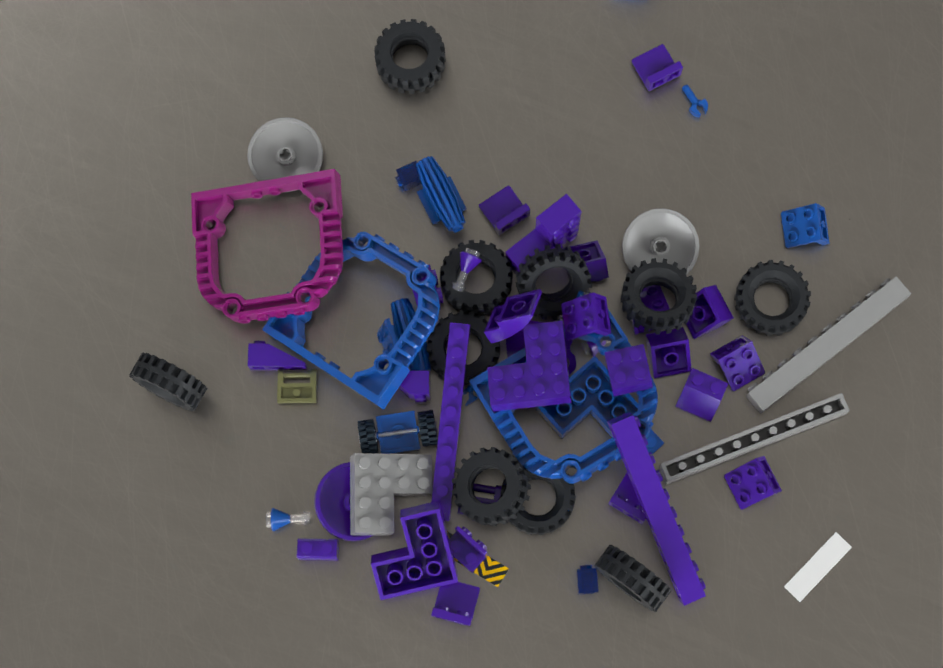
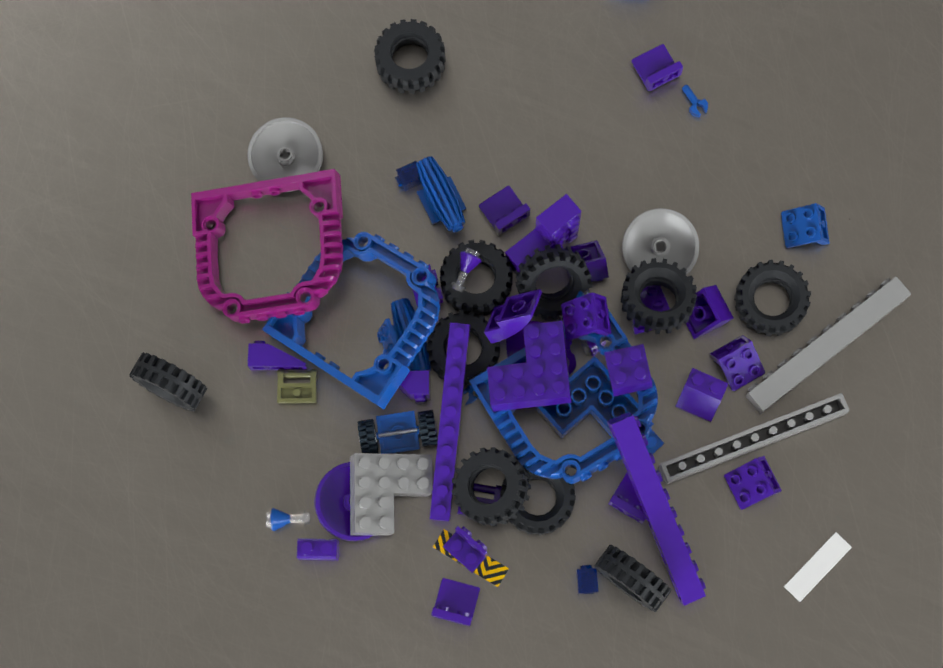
(425, 561): dark purple brick -> none
(669, 353): dark purple slope -> none

